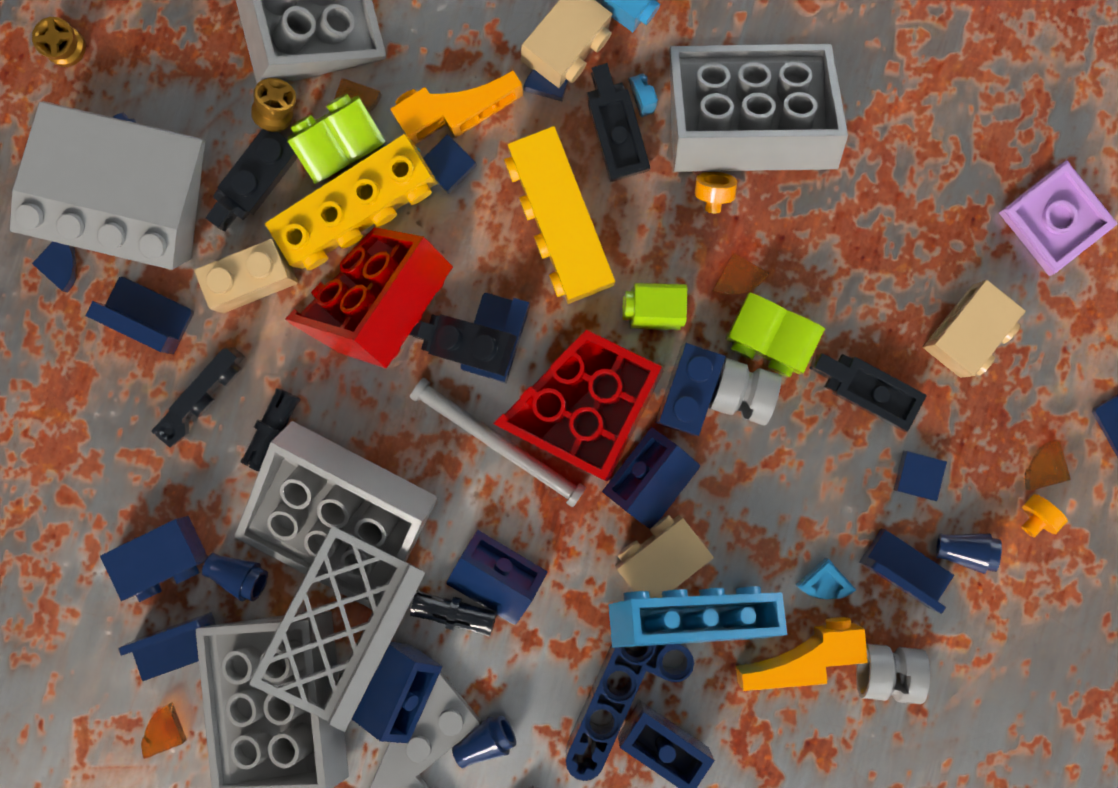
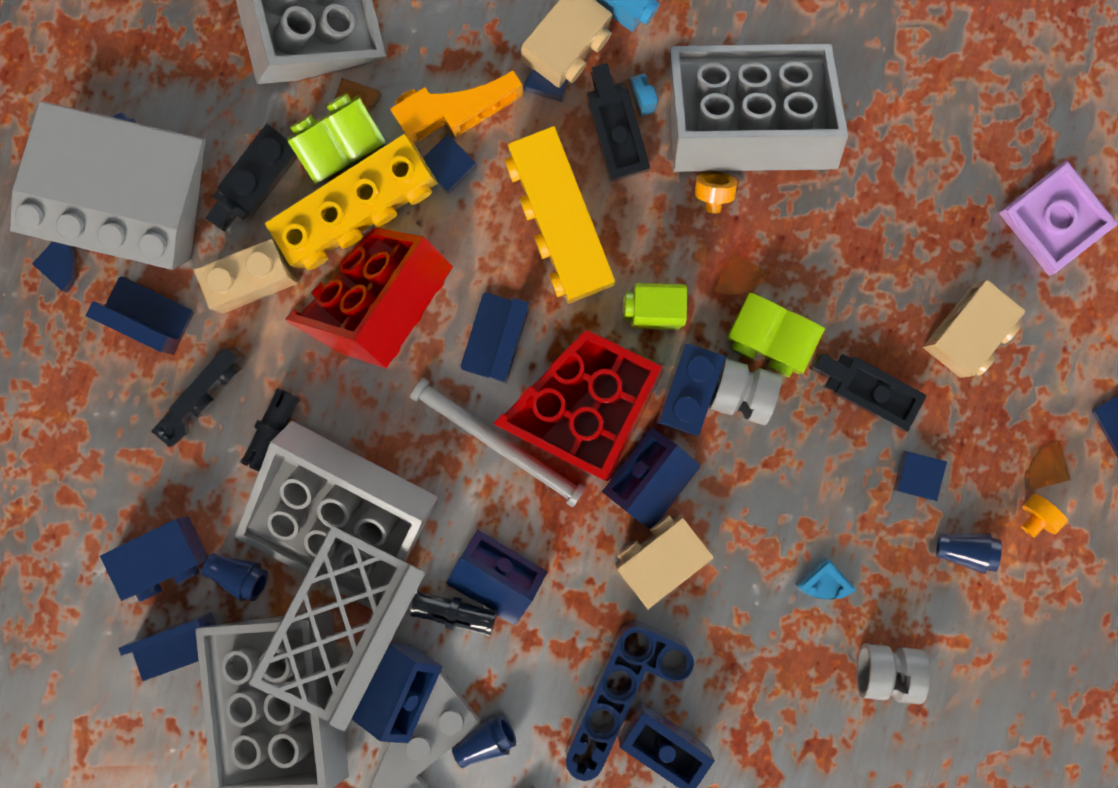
(50, 34): pearl gold wheel -> none
(162, 732): clear orange tile -> none
(273, 104): pearl gold wheel -> none
(466, 343): black hinge -> none
(696, 619): dark azure brick -> none
(831, 645): light orange slope -> none
(907, 569): dark blue panel -> none

